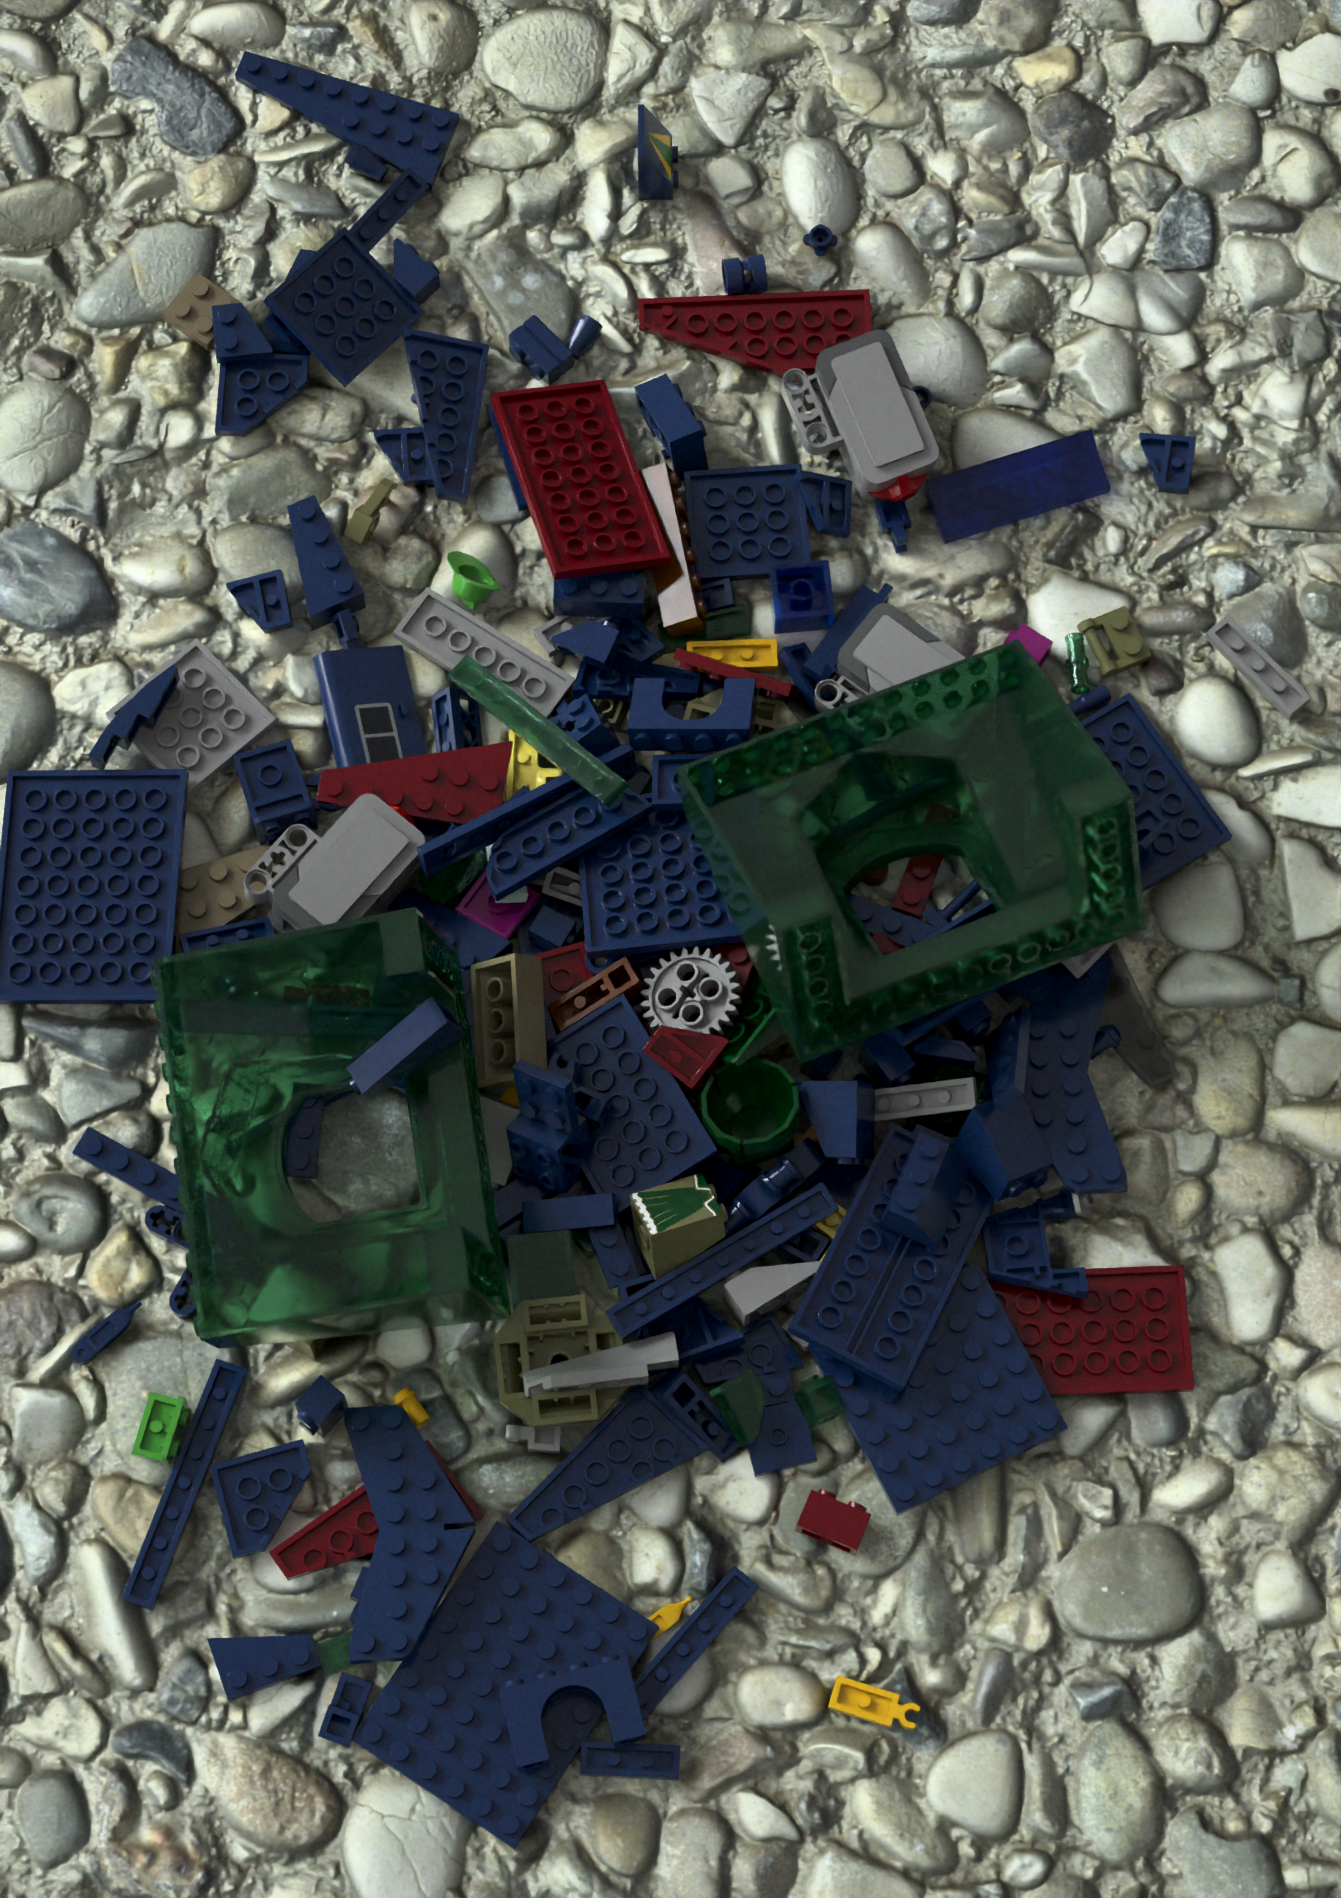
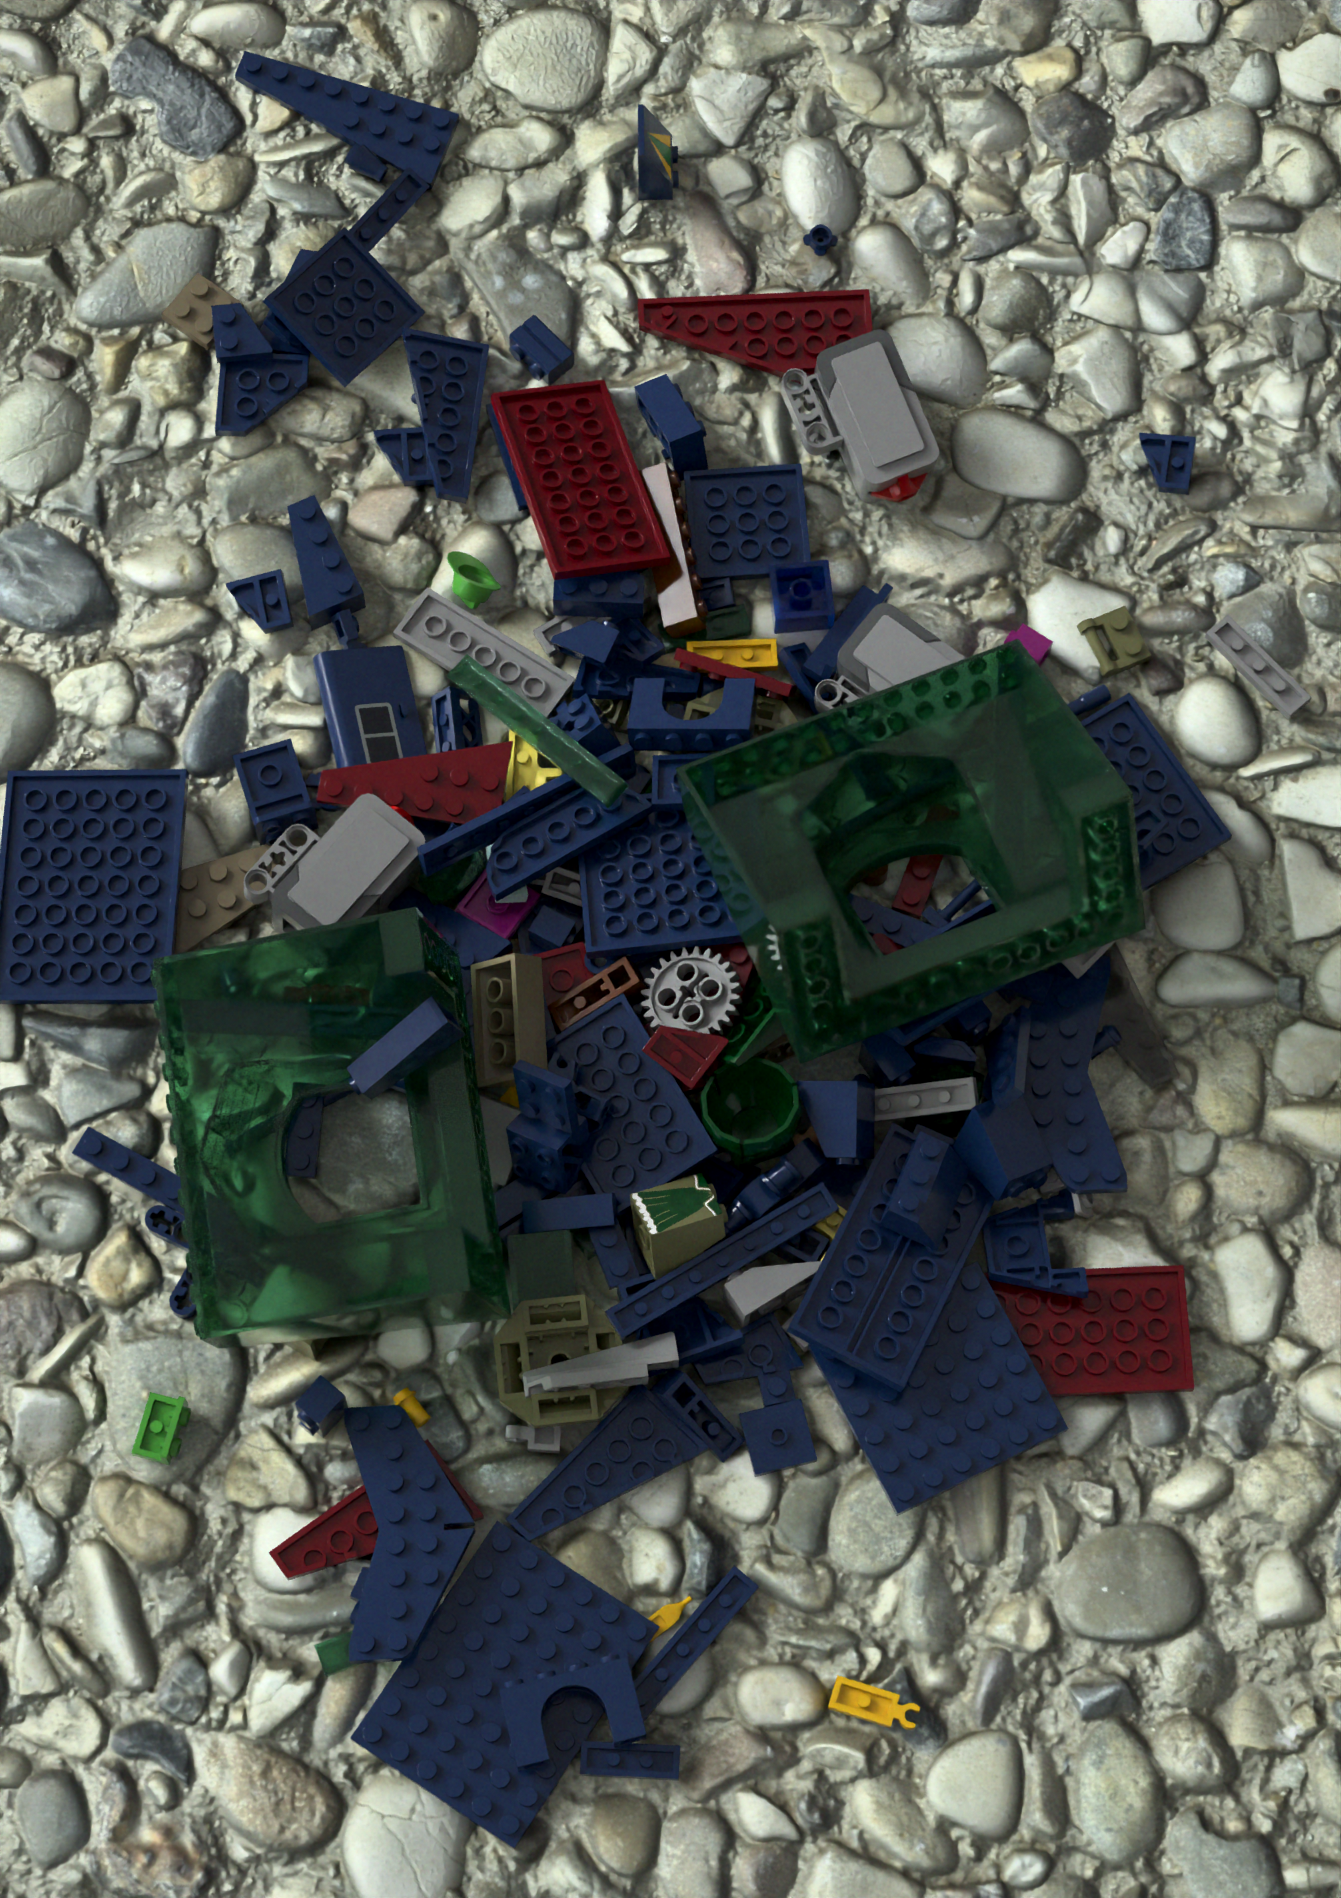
(103, 1335): dark blue piece -> none
(140, 711): dark blue slope -> none
(184, 1485): dark blue plate -> none
(203, 720): light grey plate -> none
(226, 934): dark blue plate -> none
(258, 1494): dark blue plate -> none
(261, 1662): dark blue wing -> none
(345, 1709): dark blue slope -> none
(367, 515): olive piece -> none
(413, 274): dark blue slope -> none
(584, 335): dark blue cone -> none
(734, 276): dark blue wheel -> none
(742, 1405): clear green slope -> none
(819, 1400): clear green brick -> none
(823, 1067): dark blue brick -> none
(827, 502): dark blue wing -> none
(833, 1521): dark red brick -> none
(894, 519): dark blue plate -> none
(927, 396): dark blue hinge -> none
(1016, 486): clear blue arch -> none
(1077, 663): clear green pin -> none

